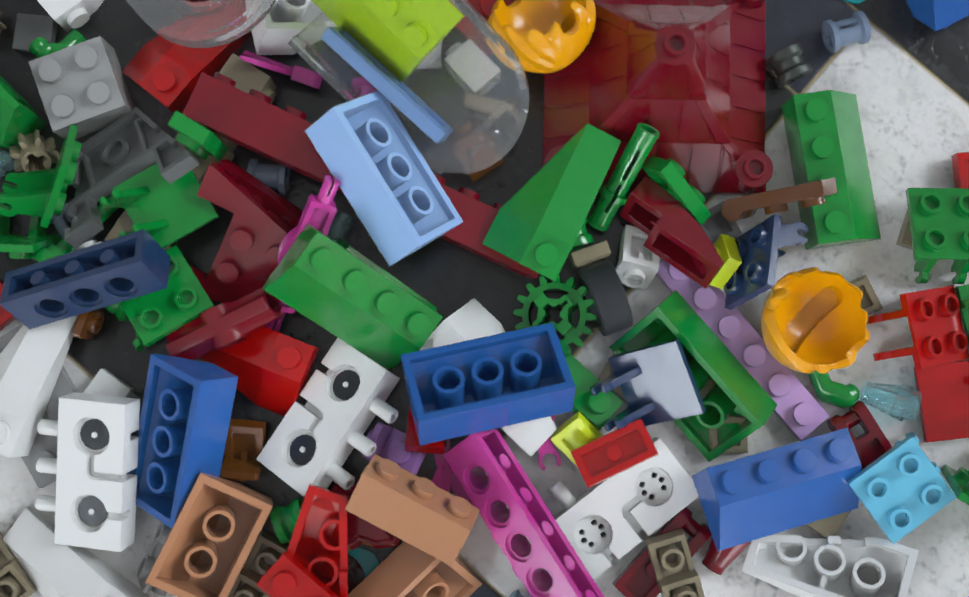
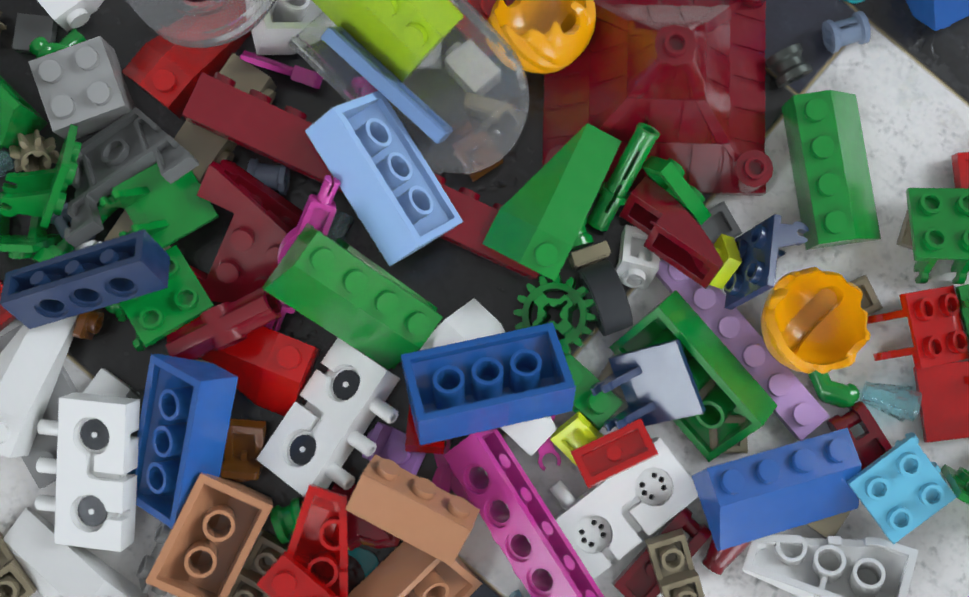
(196, 137): green plate -> none
(776, 200): reddish brown plate -> none

